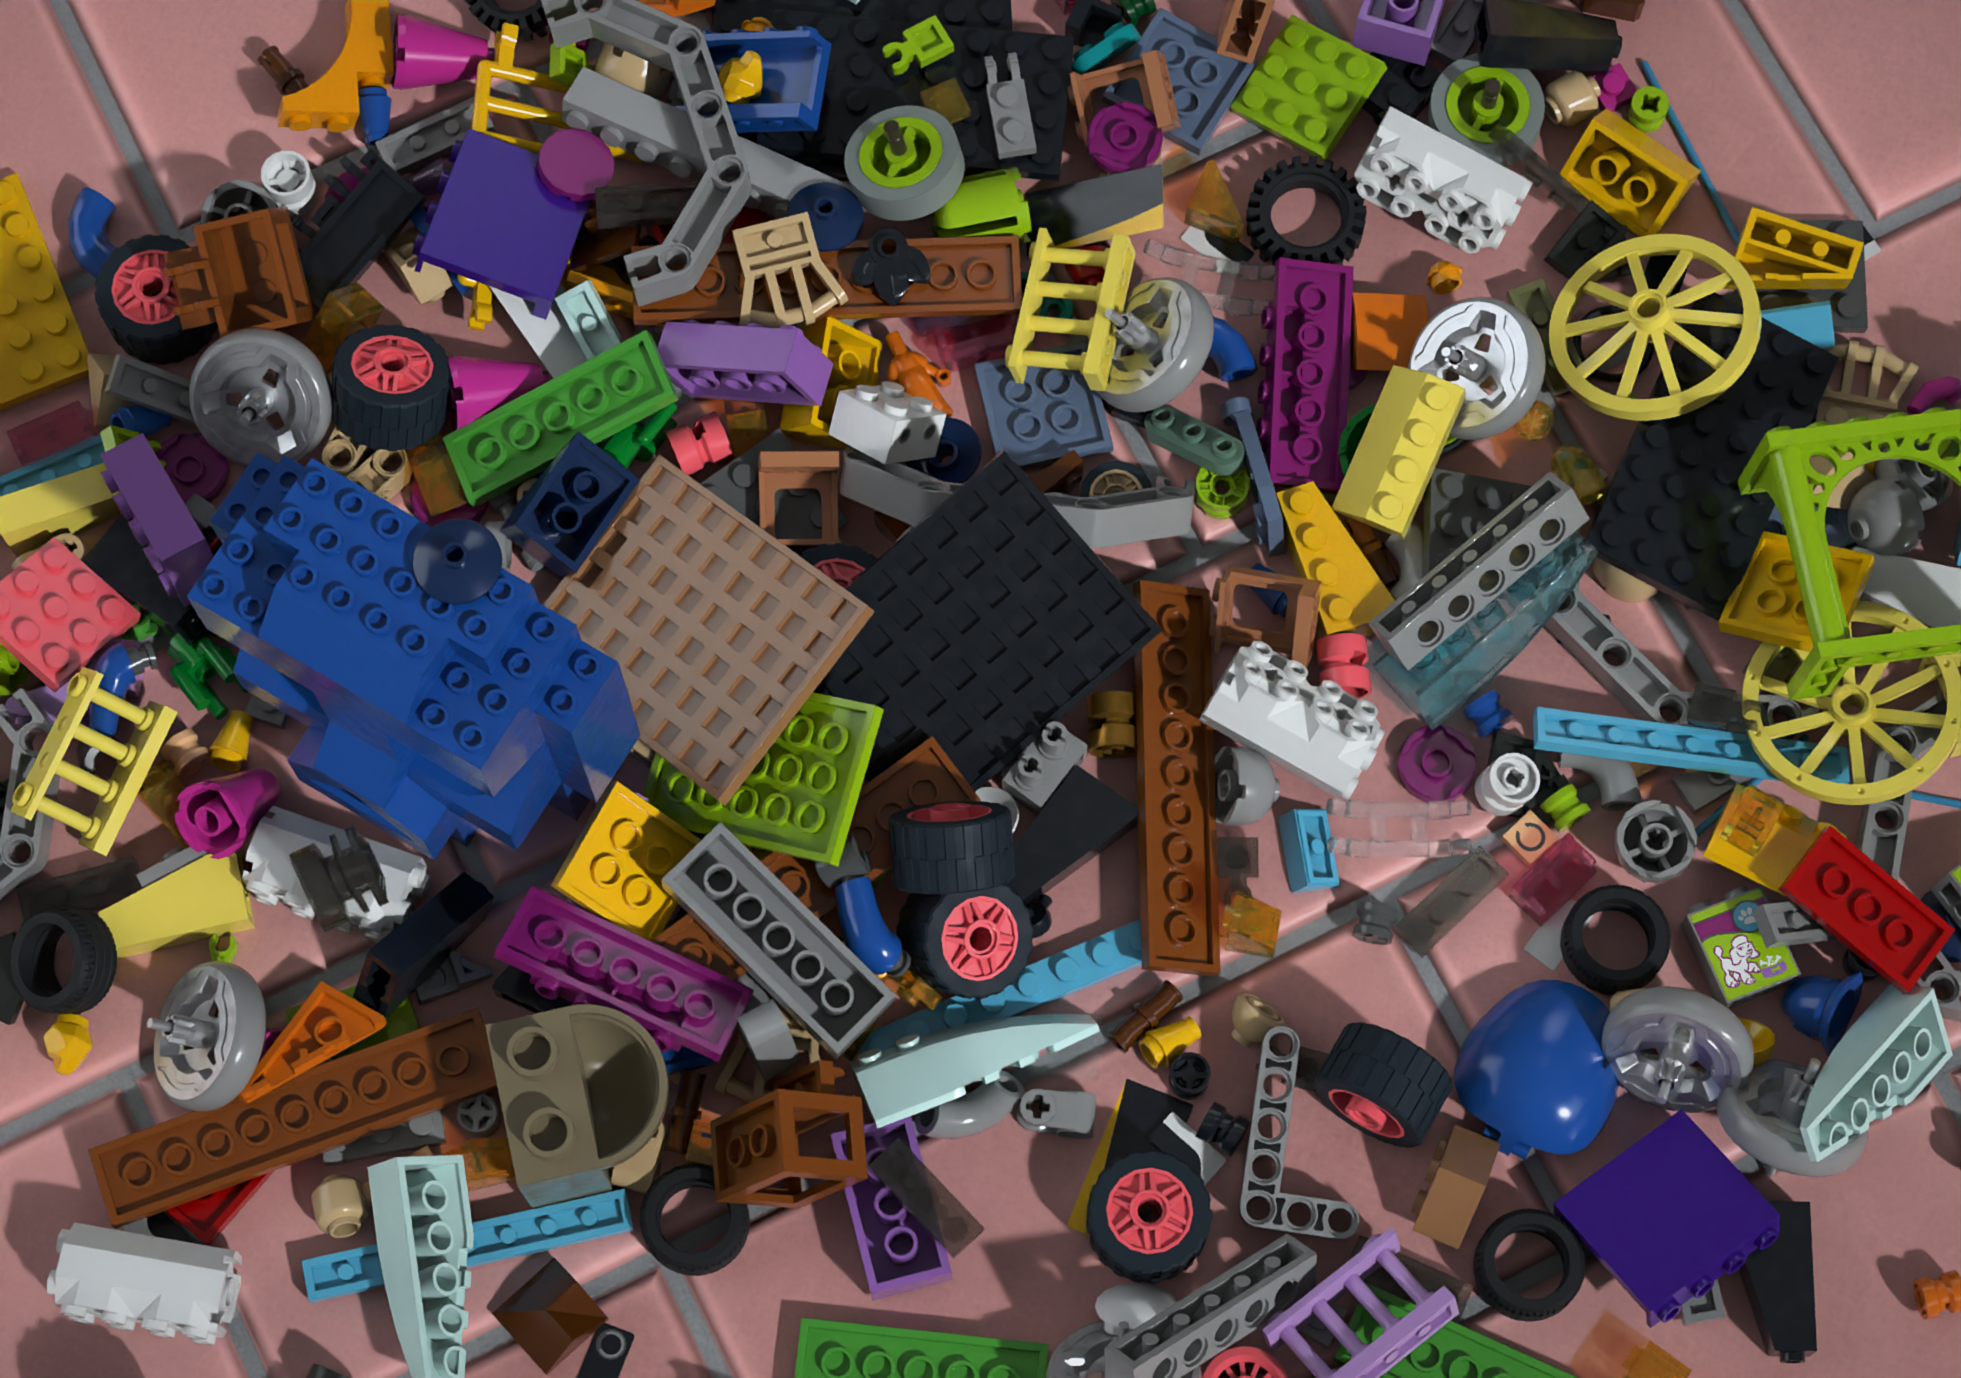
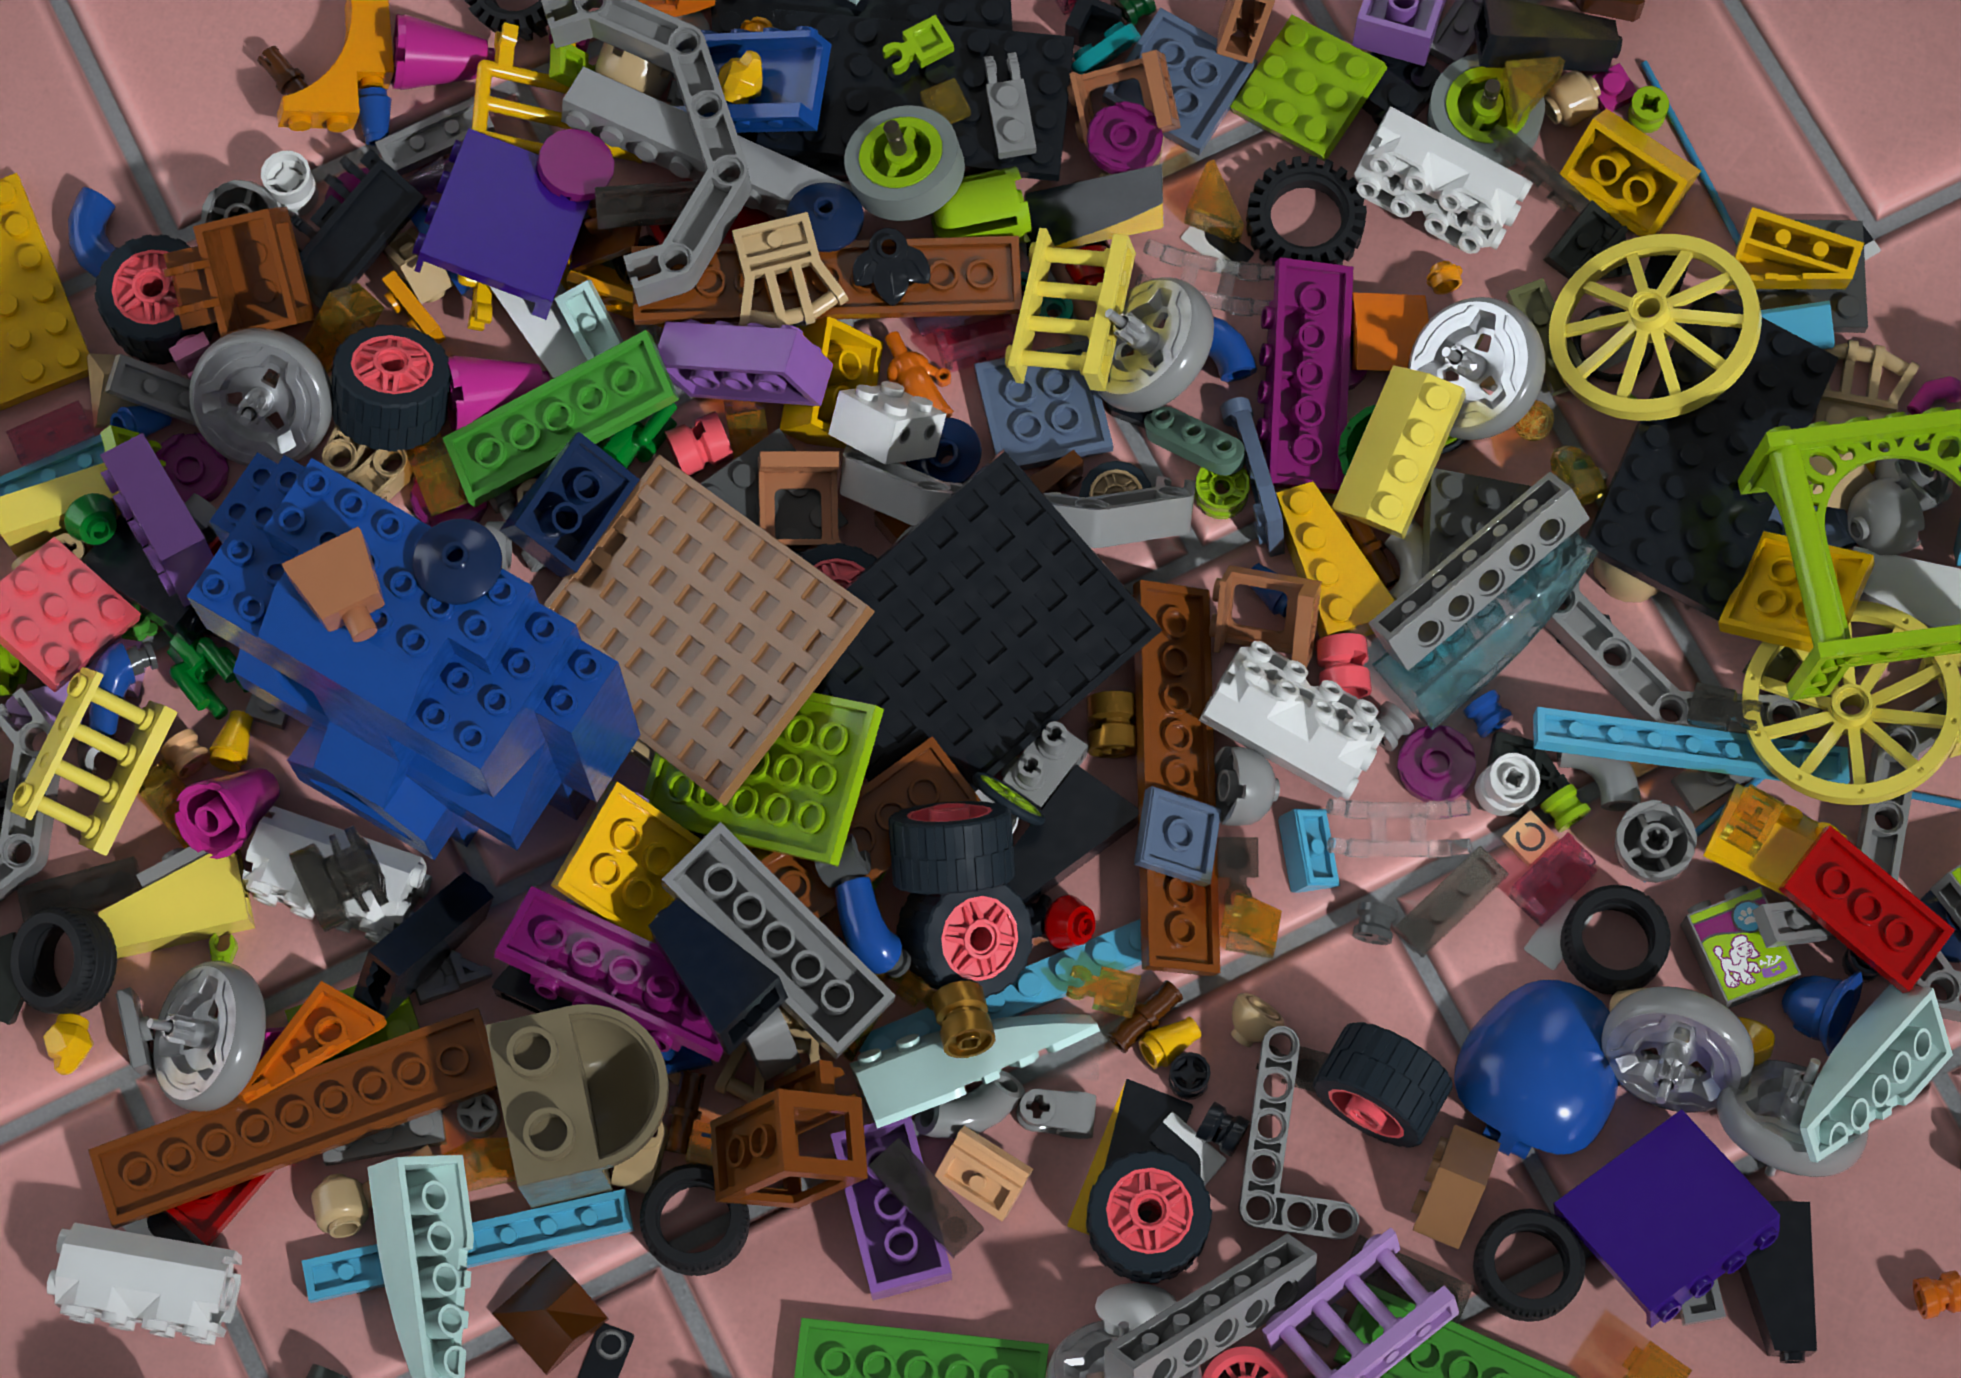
(91, 519): none -> green cone
(135, 1031): none -> light grey plate
(188, 352): none -> bright pink plate
(339, 584): none -> nougat torso
(403, 299): none -> light orange plate
(719, 976): none -> black slope
(964, 1019): none -> pearl gold wheel
(983, 1173): none -> light nougat plate
(1007, 796): none -> wheel
(1068, 922): none -> red cone
(1112, 991): none -> clear yellow plate
(1177, 836): none -> sand blue tile
(1394, 723): none -> light grey wheel
(1526, 84): none -> clear yellow slope

